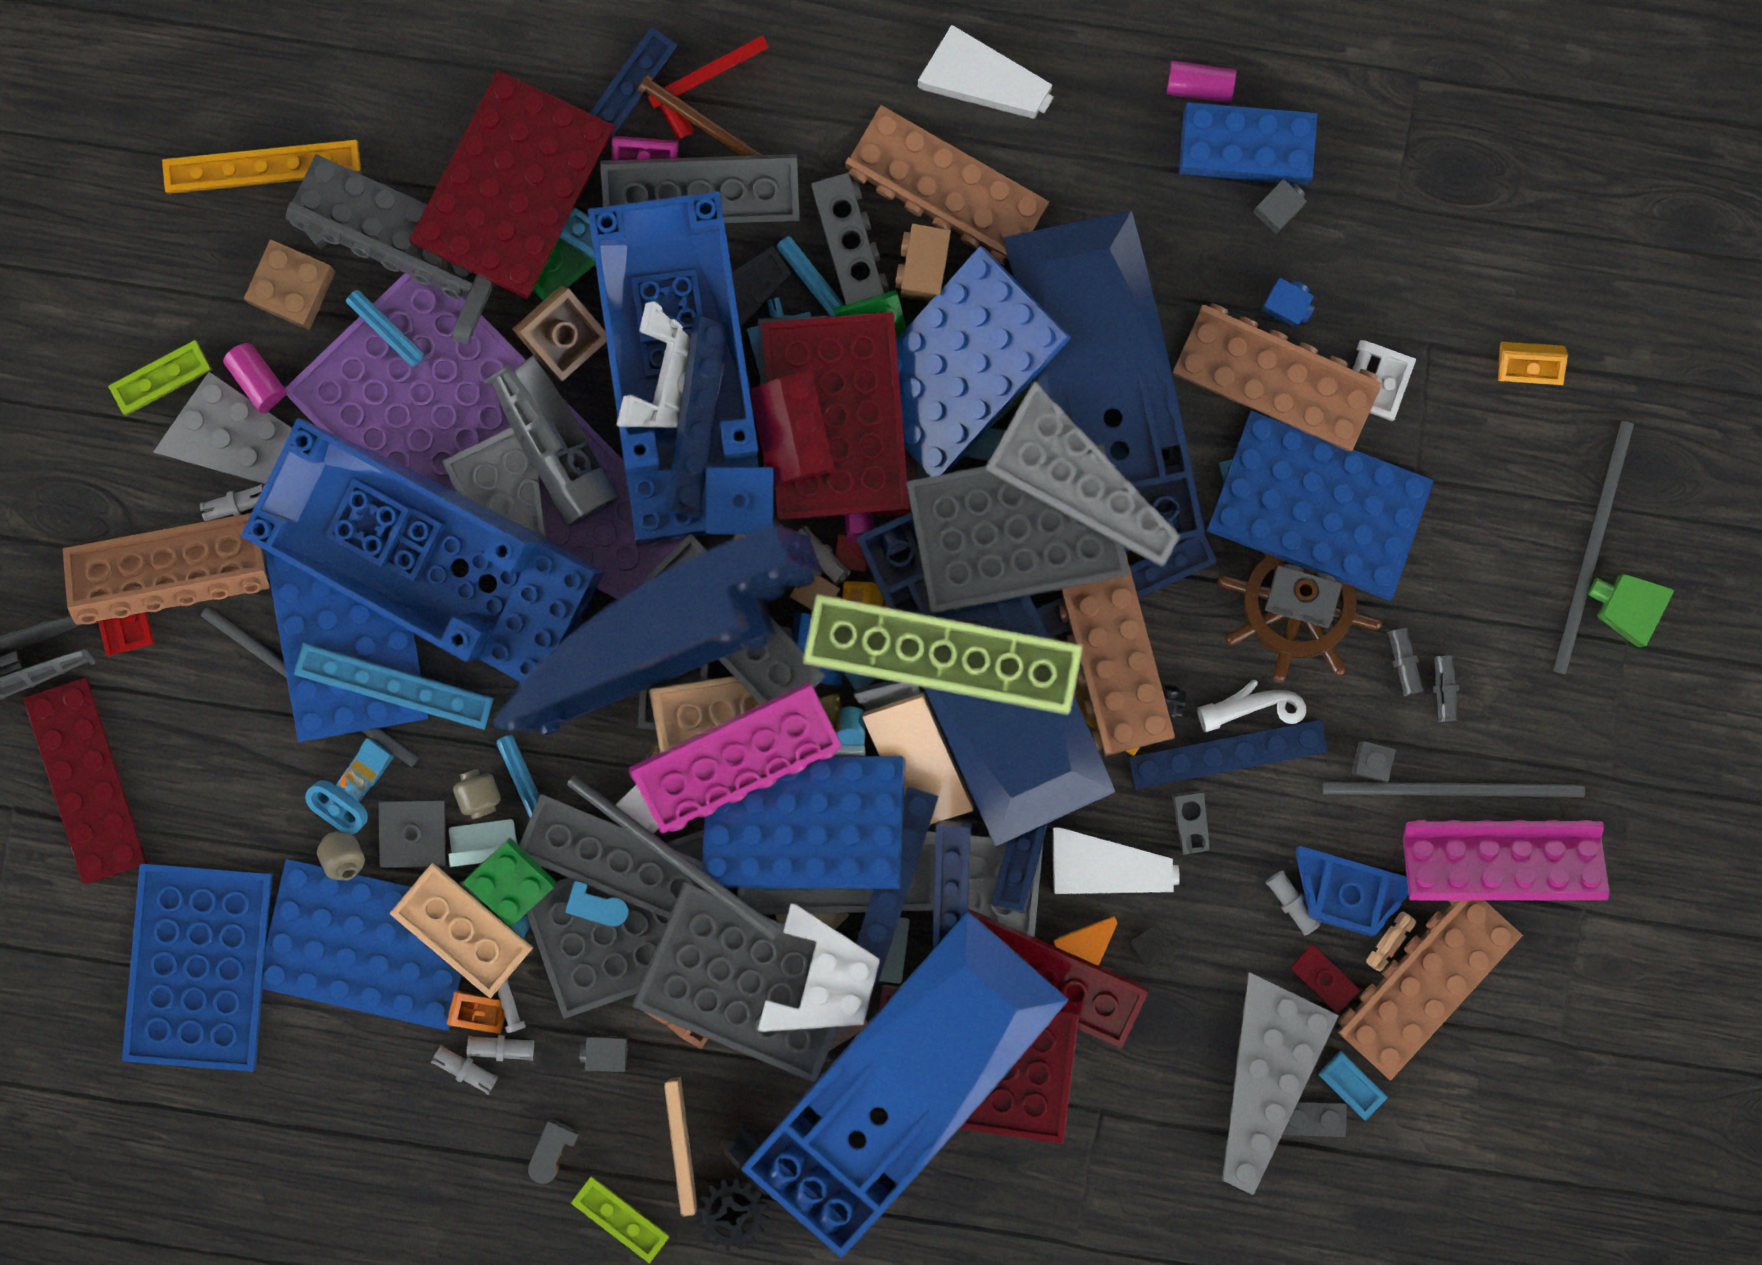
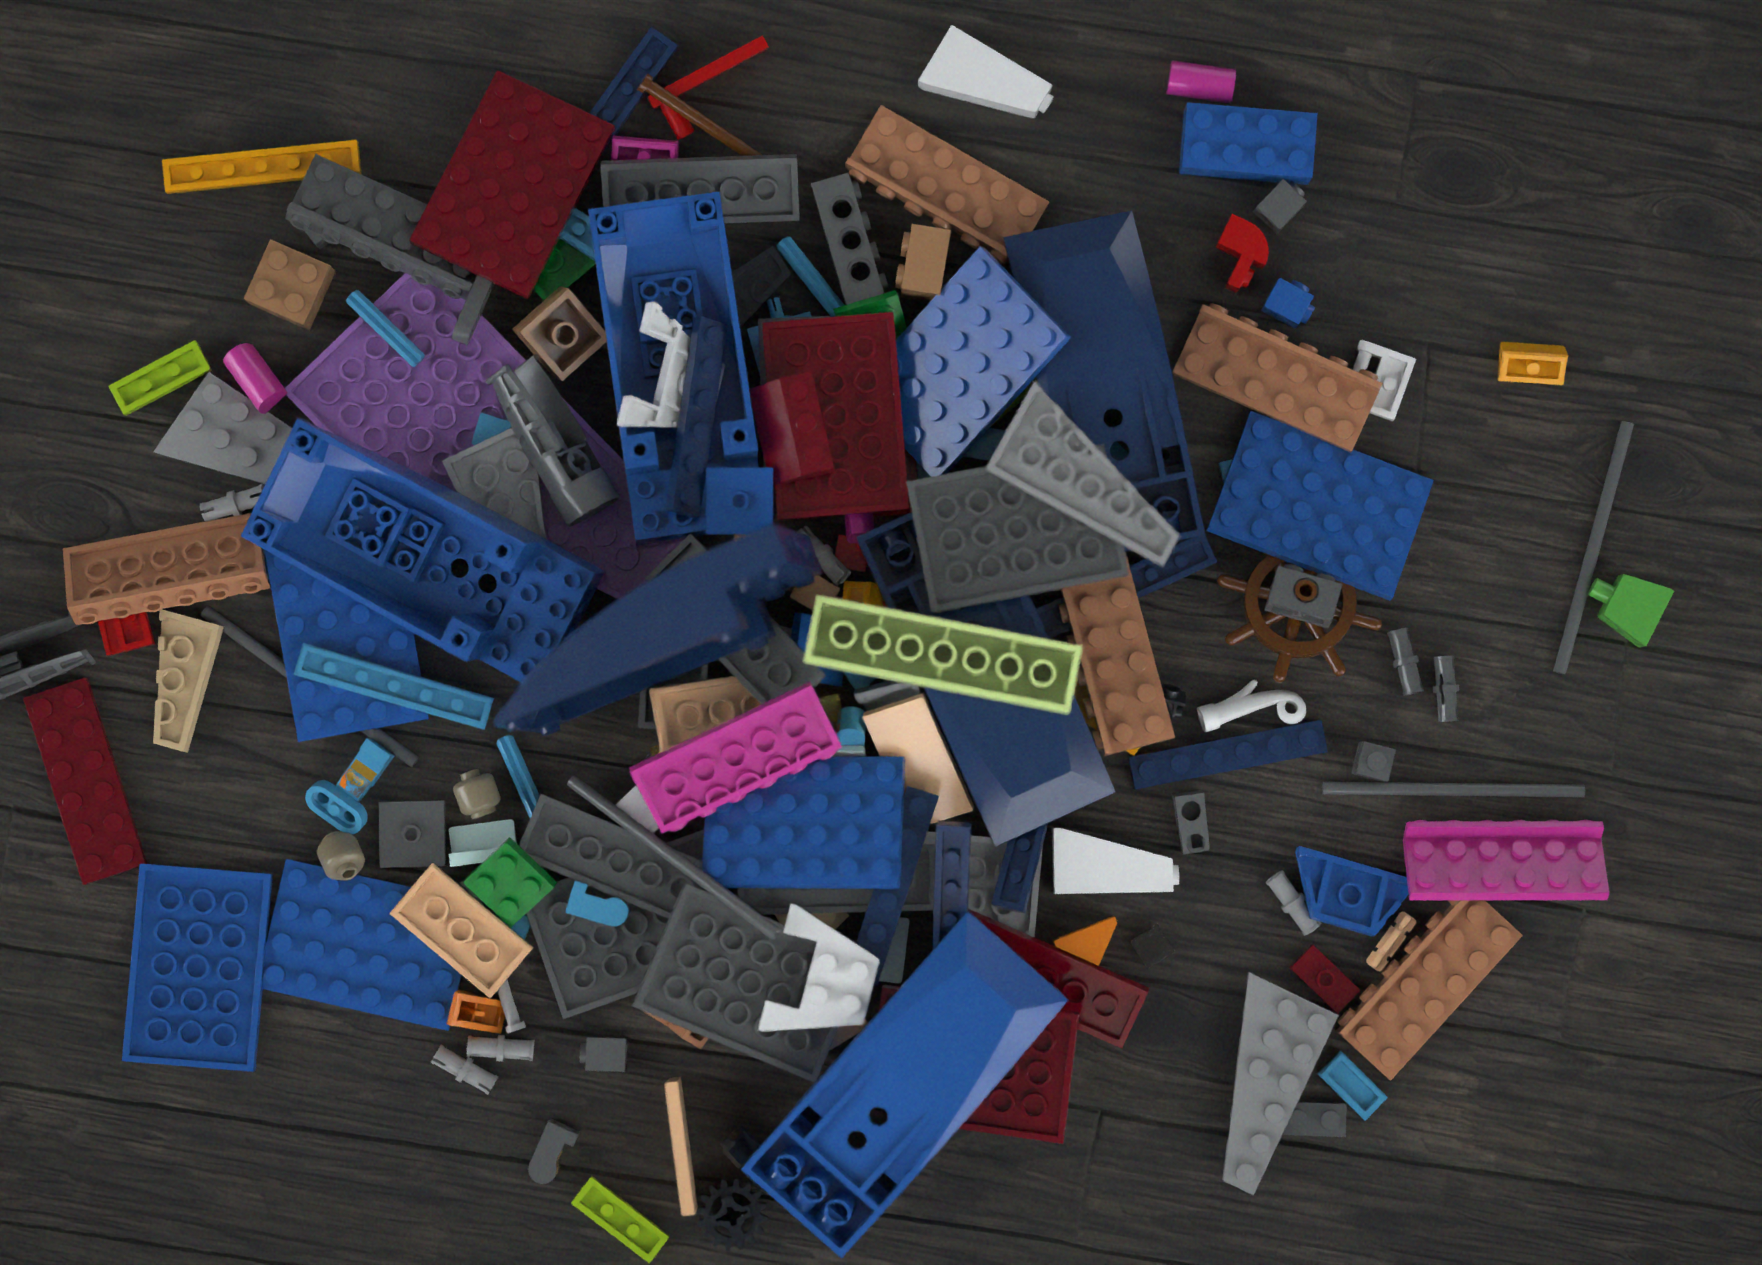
(185, 666): none -> tan wing
(488, 427): none -> dark azure tile
(1246, 244): none -> red brick

